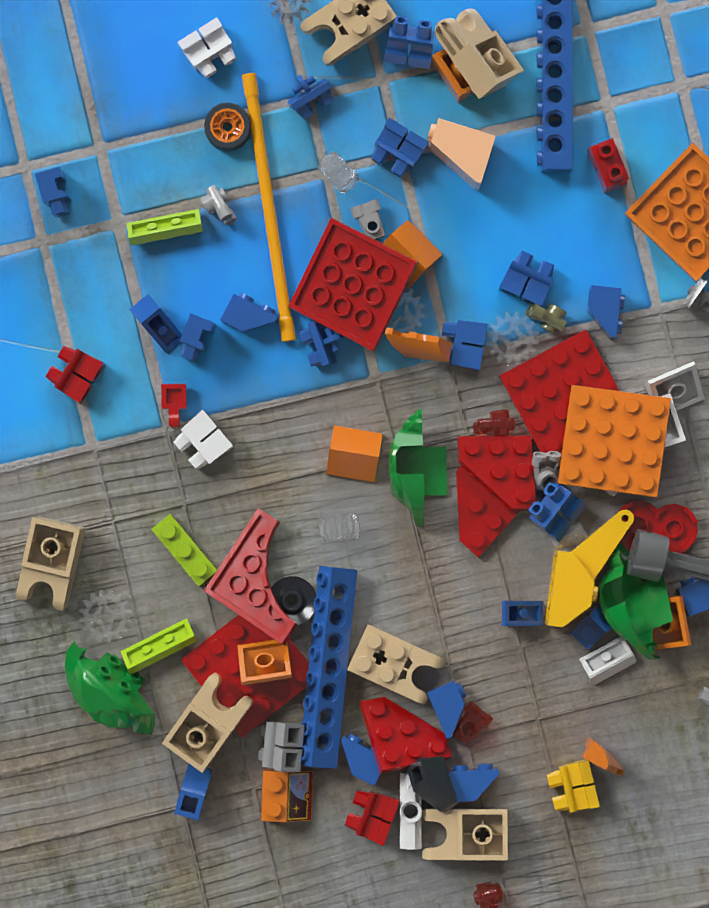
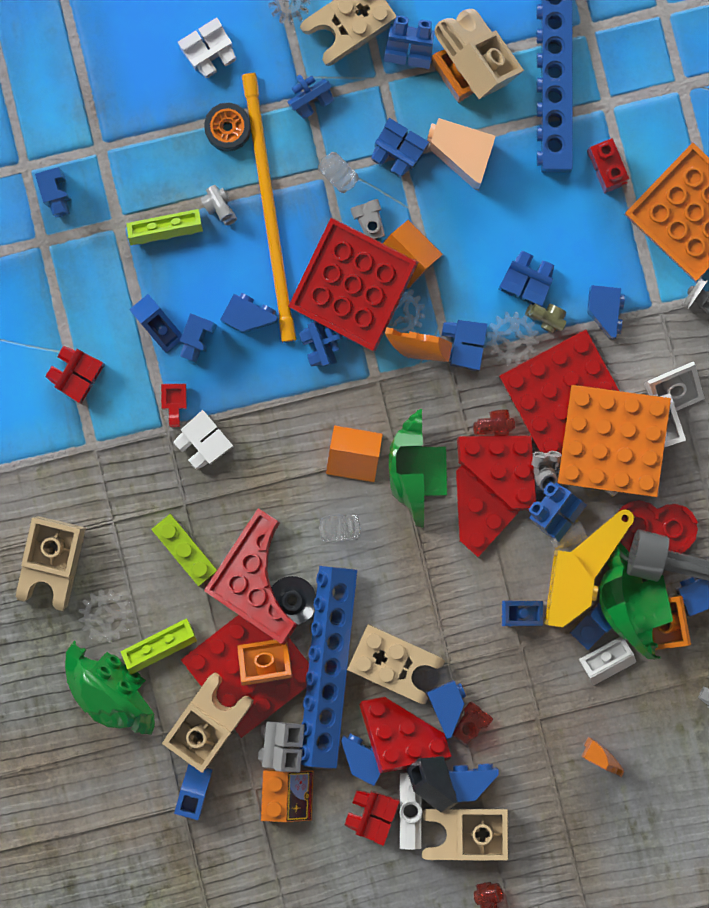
(577, 797): yellow hips -> none

